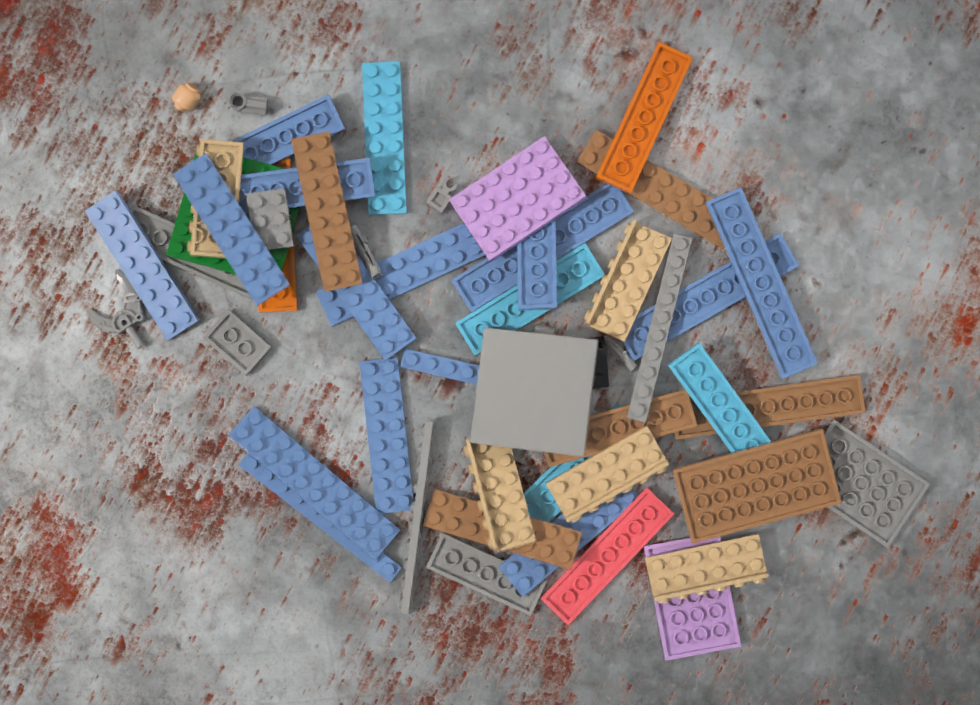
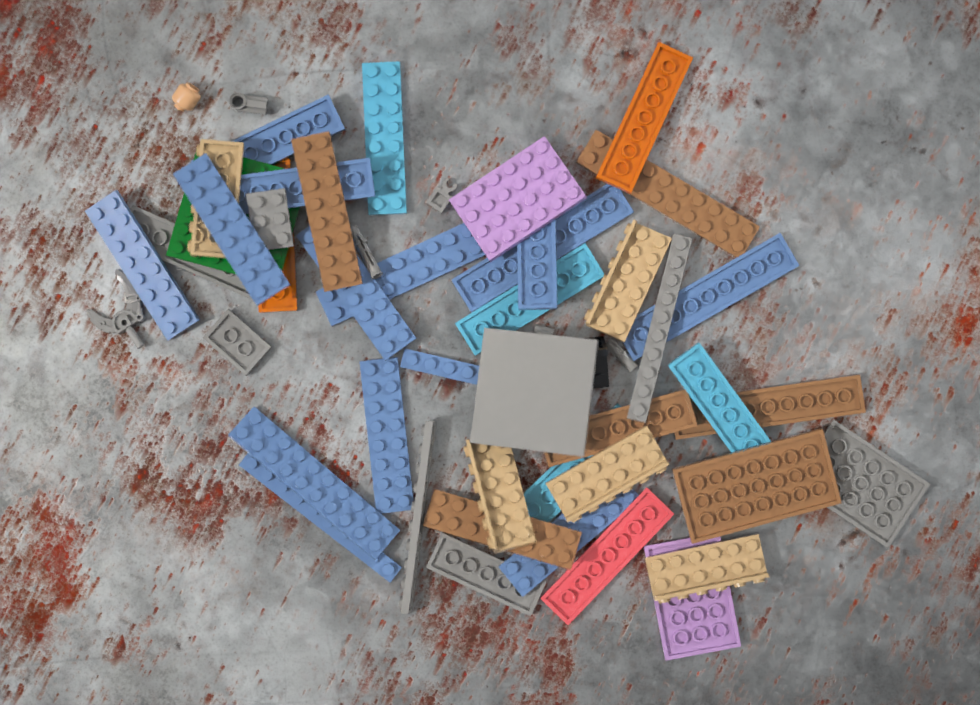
(761, 283): medium blue plate -> none

